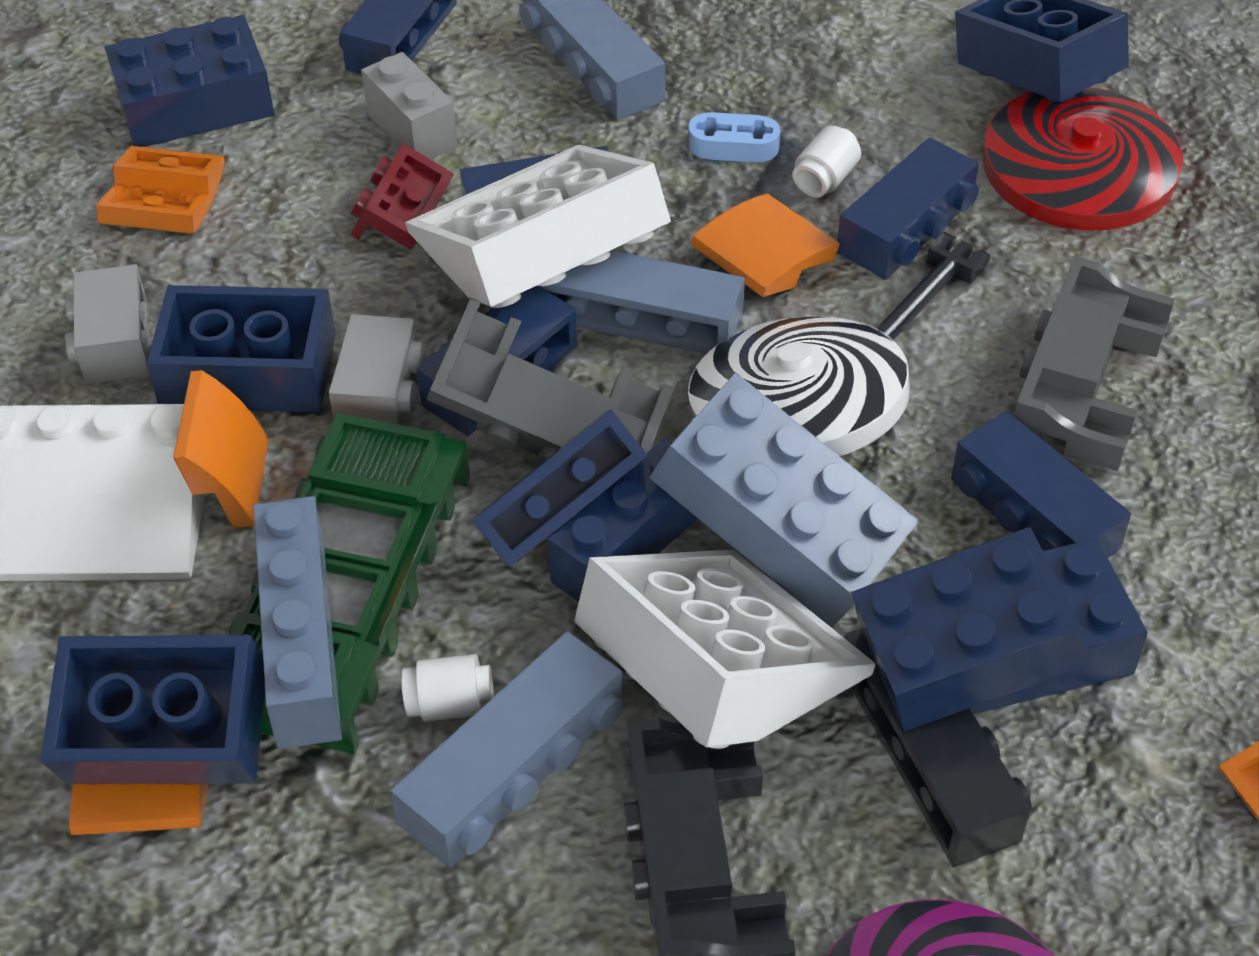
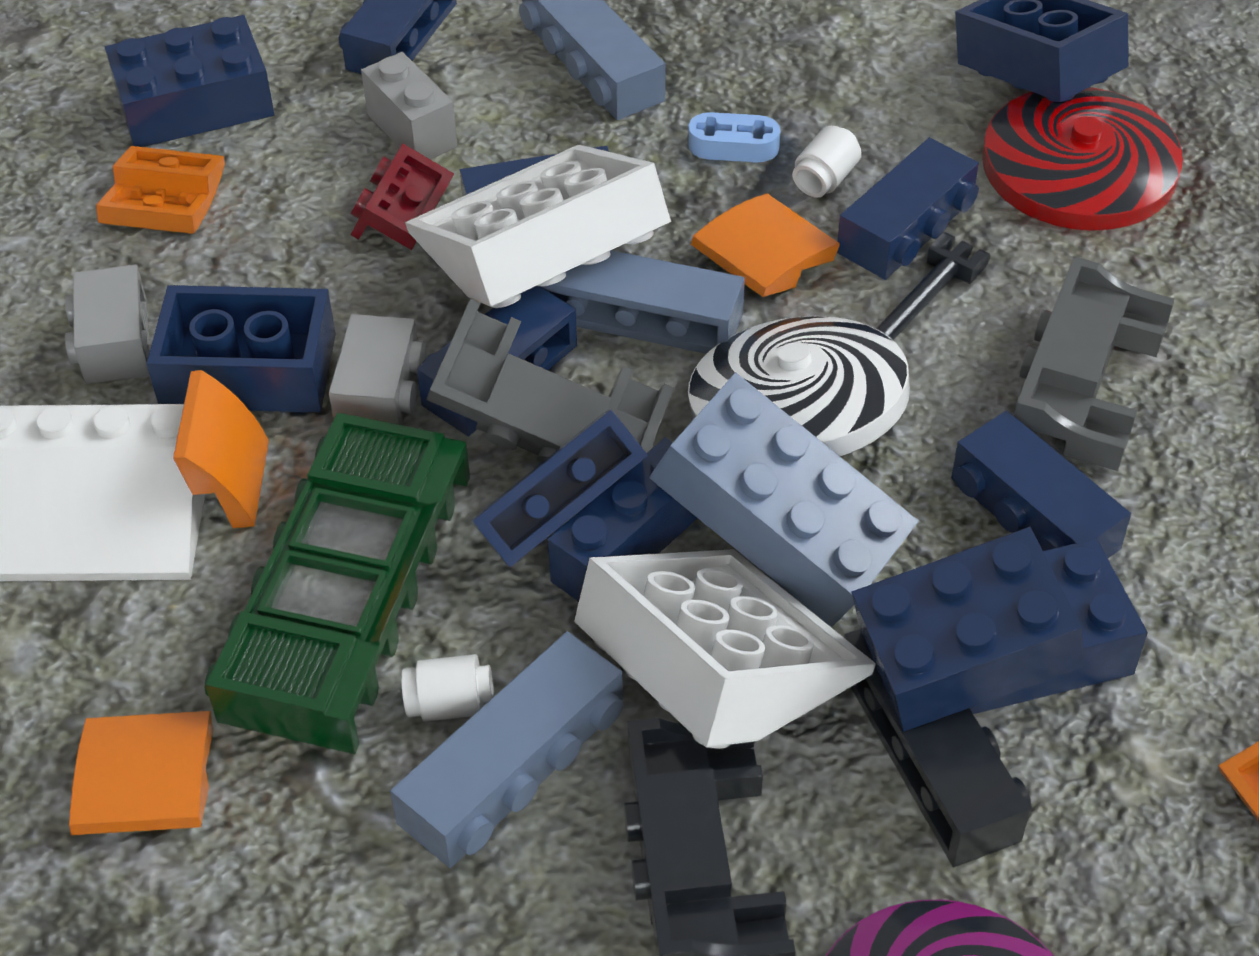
(155, 710): dark blue brick -> none
(296, 624): sand blue brick -> none

